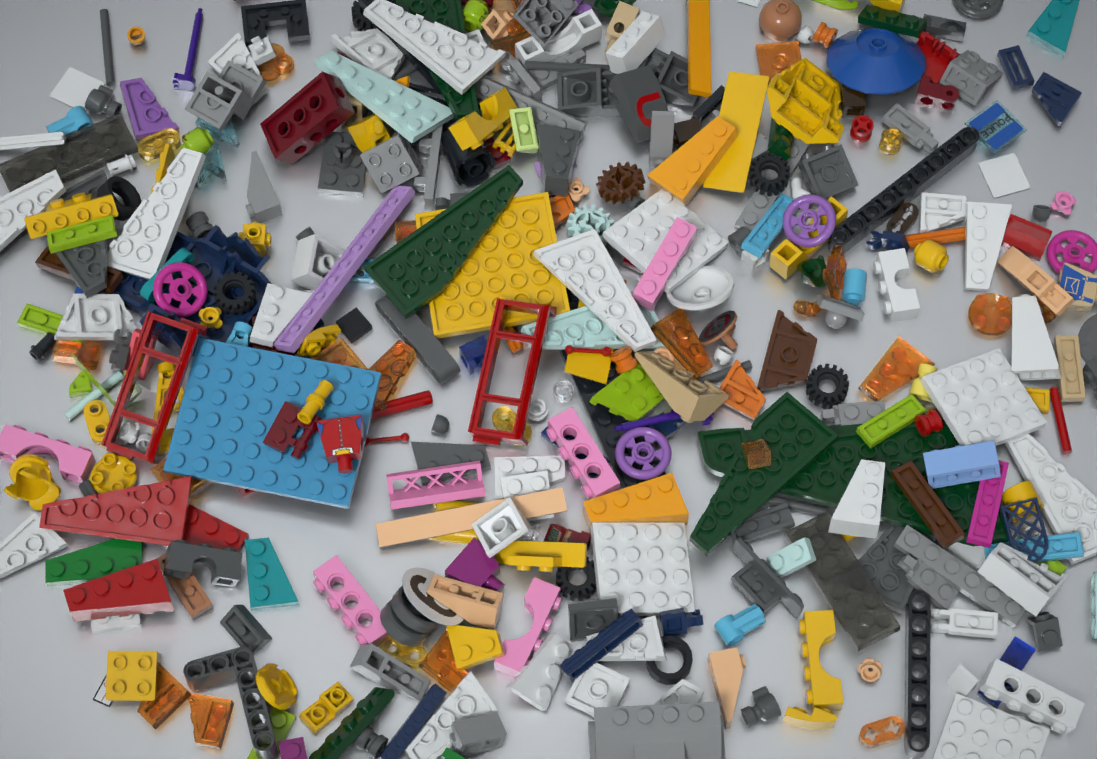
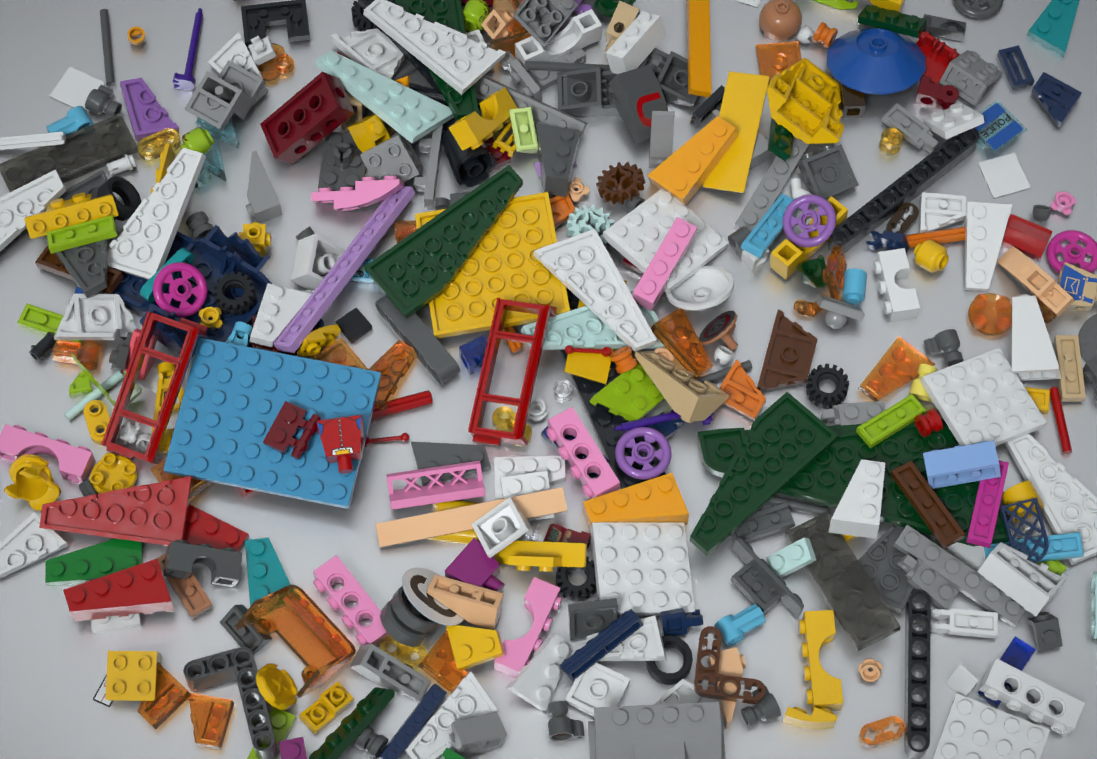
(304, 630): none -> clear orange windscreen
(315, 402): yellow pin -> none
(365, 194): none -> bright pink slope
(440, 424): dark grey hinge -> none
(562, 727): none -> dark grey piece
(685, 131): dark brown brick -> none
(711, 674): none -> reddish brown beam
(756, 453): clear orange slope -> none
(766, 185): black tyre -> none
(861, 123): red wheel -> none
(946, 343): none -> dark grey piece
(953, 120): none -> white plate

